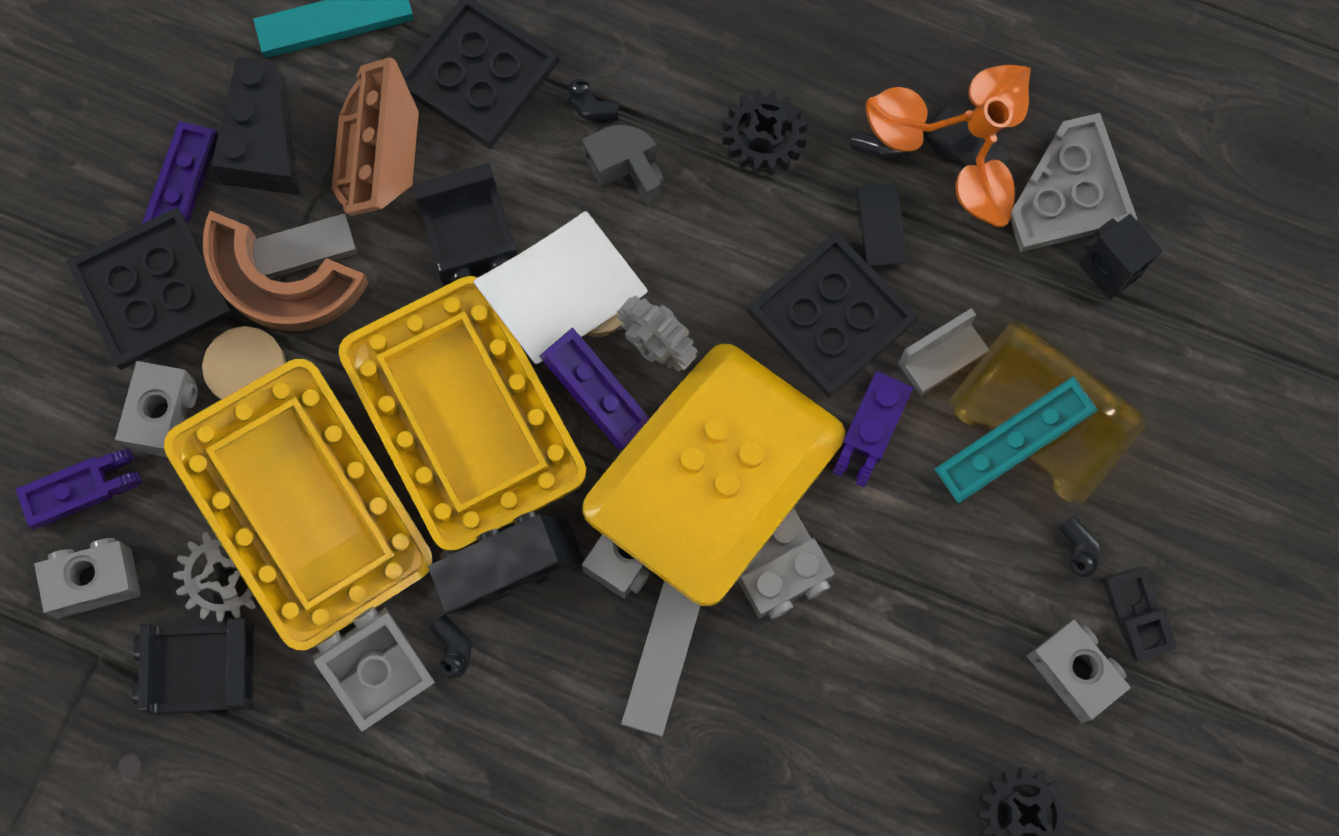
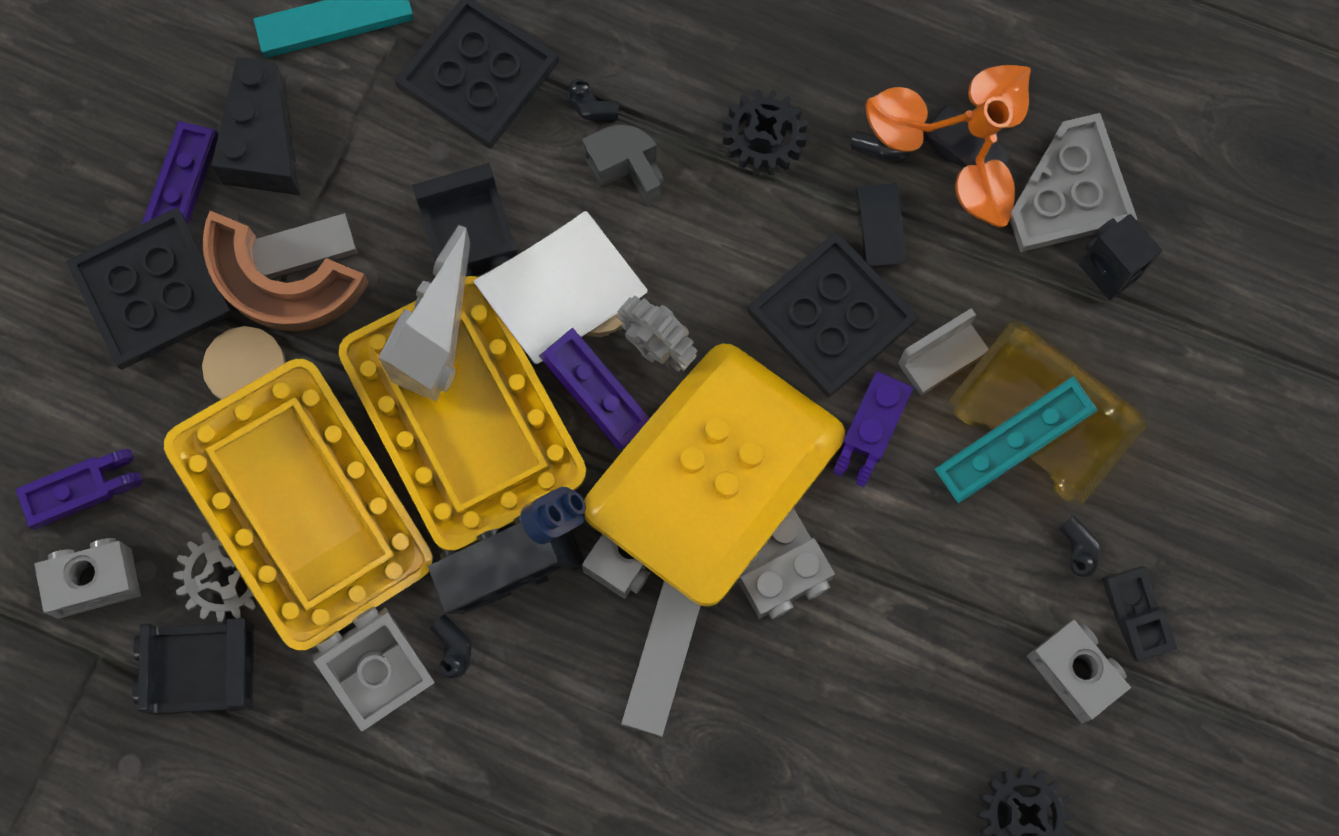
(149, 388): light grey brick -> none
(375, 140): nougat wedge -> none
(425, 341): none -> light grey wedge
(553, 515): none -> dark blue plate

